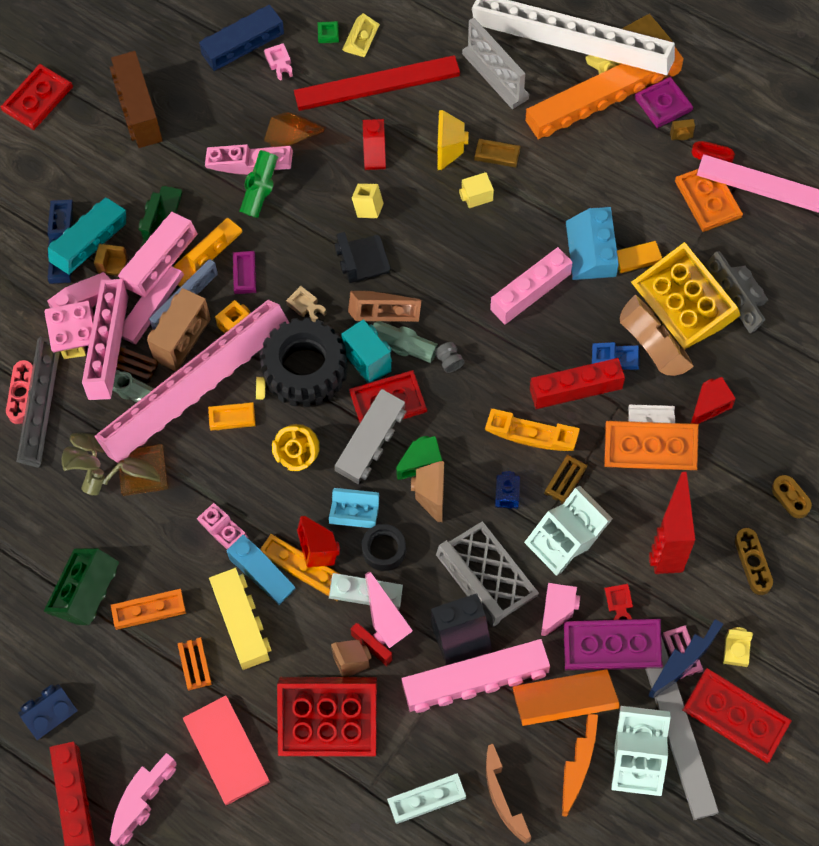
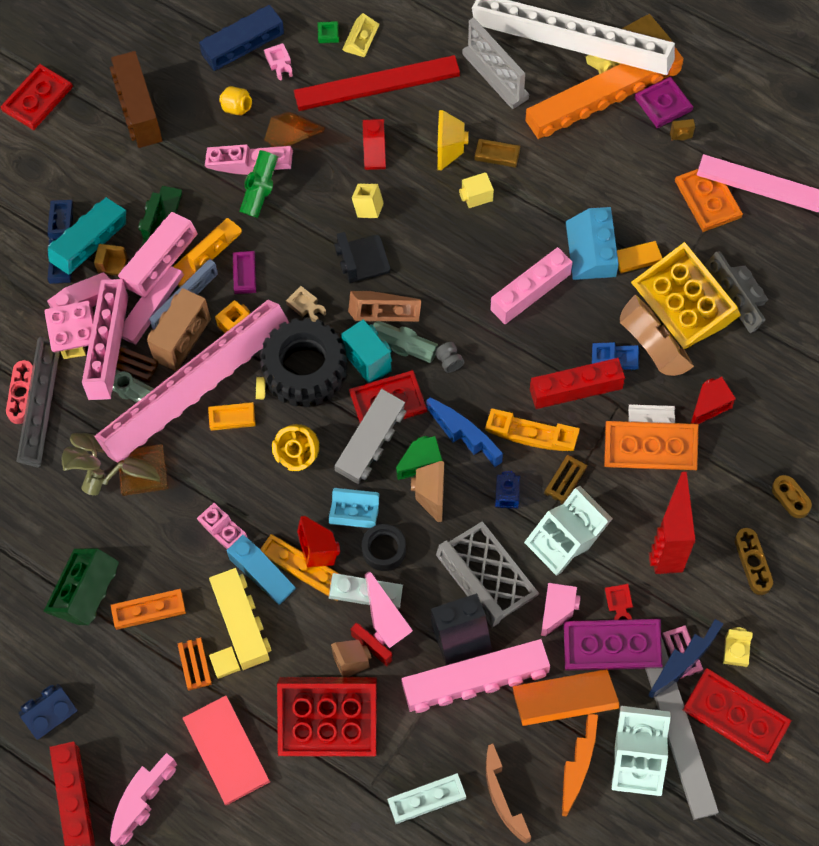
(224, 662): none -> light yellow tile
(235, 100): none -> yellow head
(459, 427): none -> blue slope
(713, 150): red tile -> none

